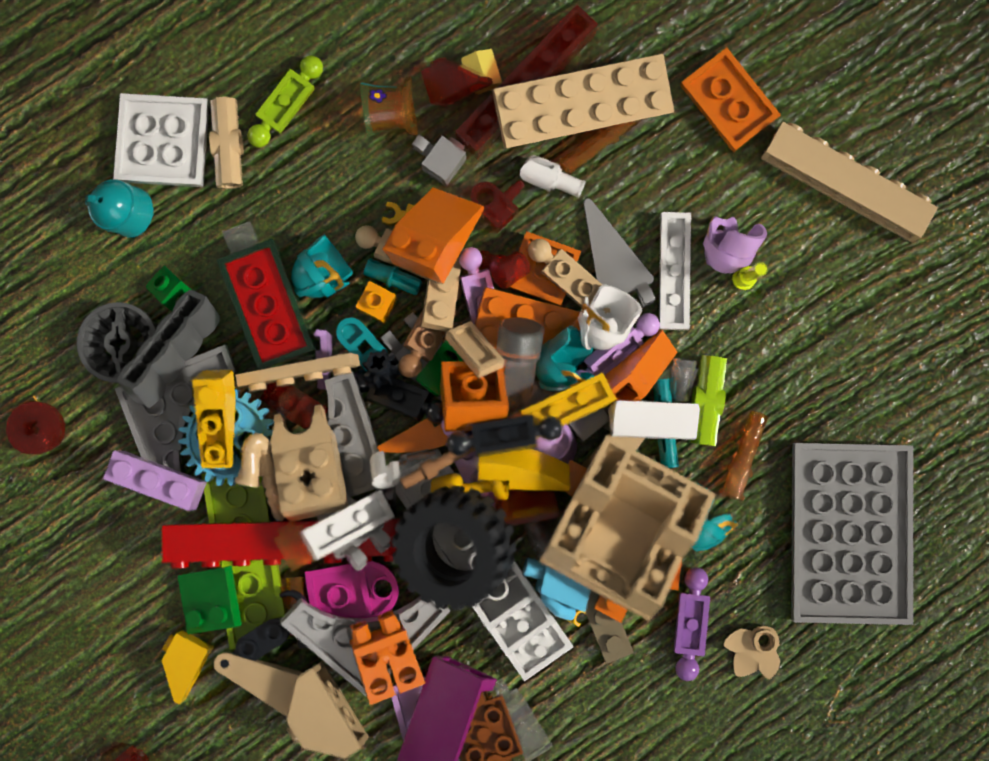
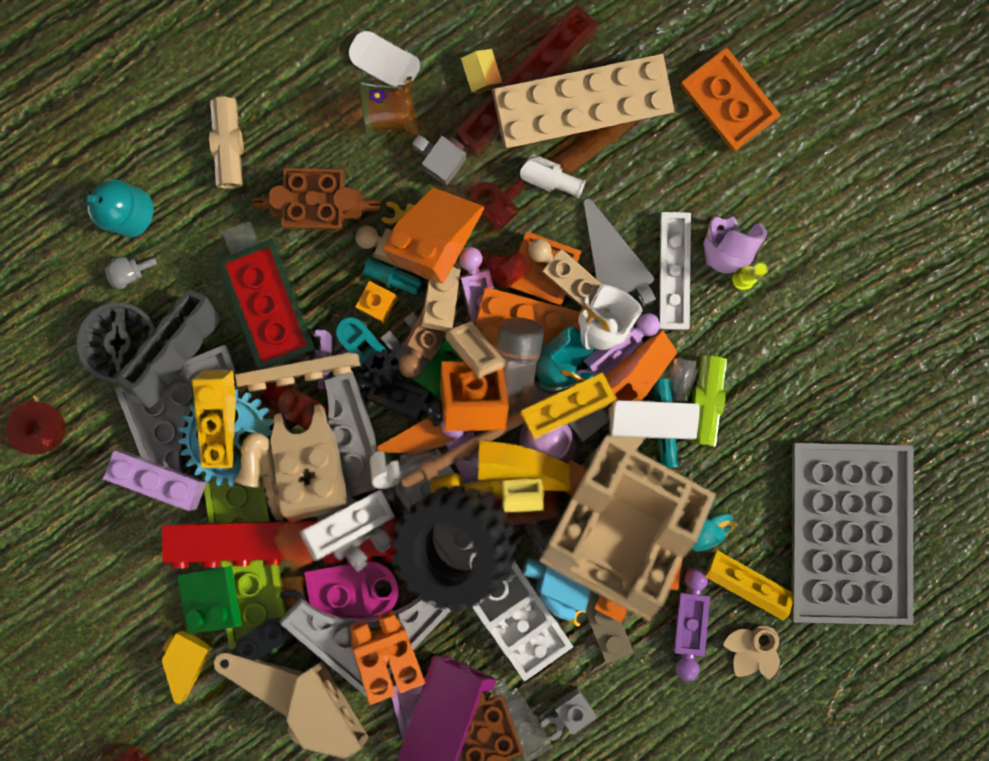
(122, 272): none -> light grey piece
(161, 140): white plate -> none
(167, 287): green bracket -> none
(285, 101): lime plate -> none
(315, 200): none -> dark orange piece
(320, 270): teal helmet -> none
(383, 59): none -> white sticker
(452, 81): clear red slope -> none
(504, 435): black plate -> none
(522, 495): none -> light yellow piece
(572, 711): none -> light grey brick
(741, 469): clear orange pin -> none
(750, 585): none -> yellow plate
(849, 182): tan brick -> none

